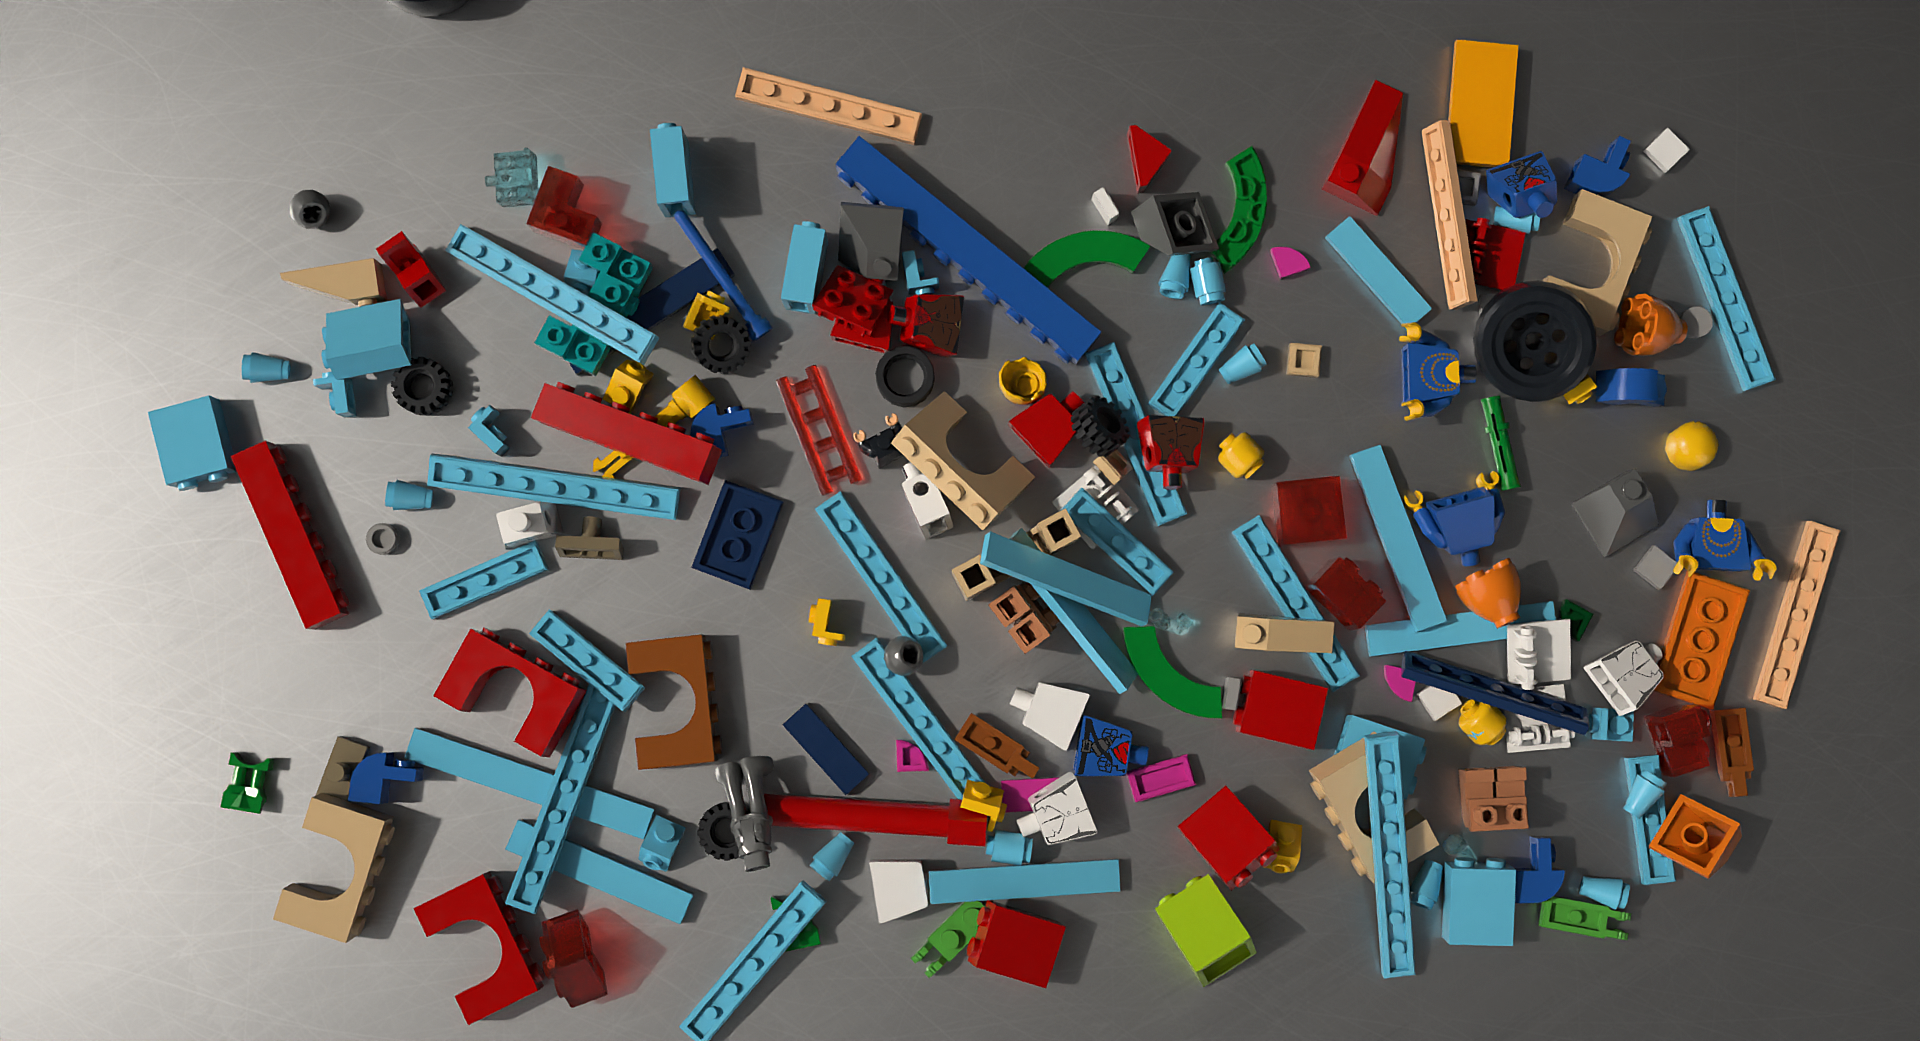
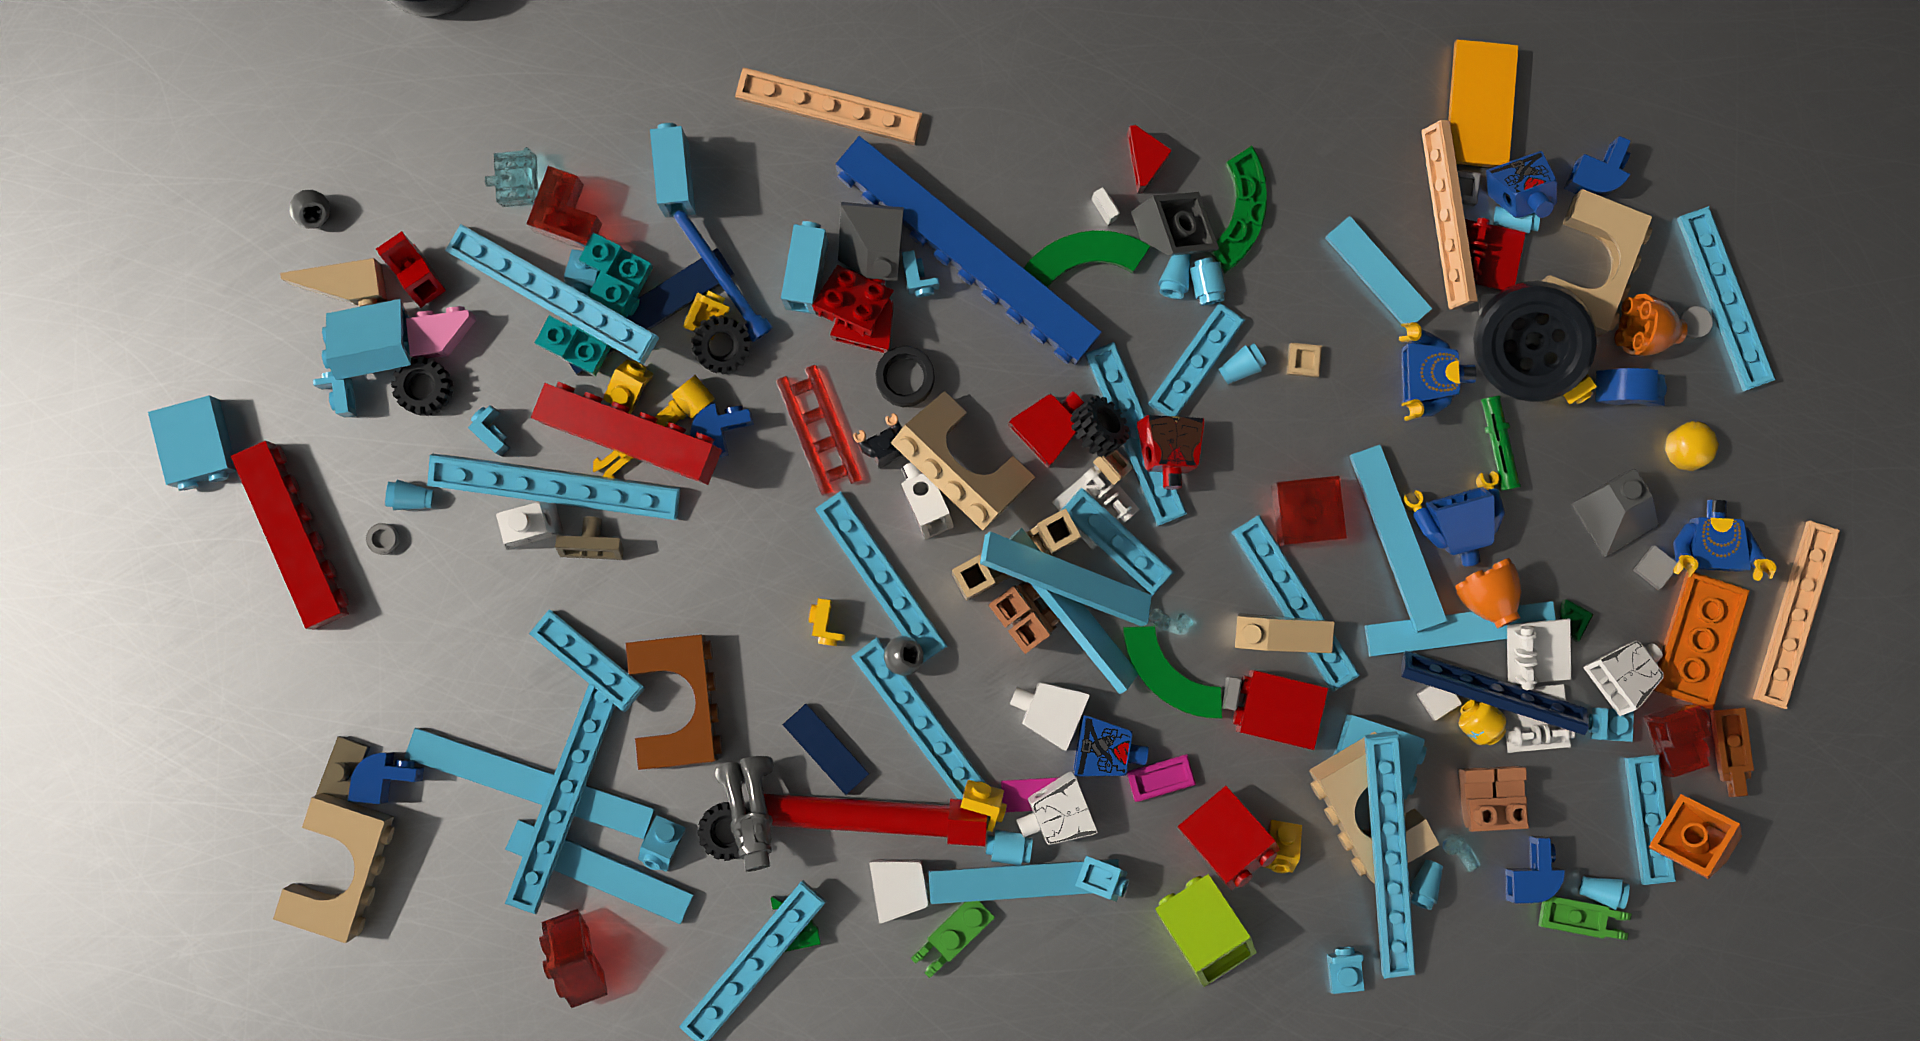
(243, 797): green piece -> none
(264, 368): medium azure cone -> none
(437, 334): none -> bright pink slope
(482, 901): red arch -> none
(484, 580): medium azure tile -> none
(554, 695): red arch -> none
(737, 534): dark blue tile -> none
(832, 856): medium azure cone -> none
(910, 757): dark pink tile -> none
(930, 322): torso -> none
(995, 747): dark orange hinge -> none
(1015, 943): red brick -> none
(1022, 381): yellow hair -> none
(1102, 879): none -> medium azure bracket
(1241, 455): yellow head -> none
(1288, 261): dark pink tile -> none
(1345, 593): clear red brick -> none
(1345, 970): none -> medium azure bracket
(1367, 158): red wedge -> none
(1401, 687): dark pink tile -> none
(1478, 902): medium azure brick -> none
(1644, 793): medium azure cone -> none
(1666, 150): white tile -> none

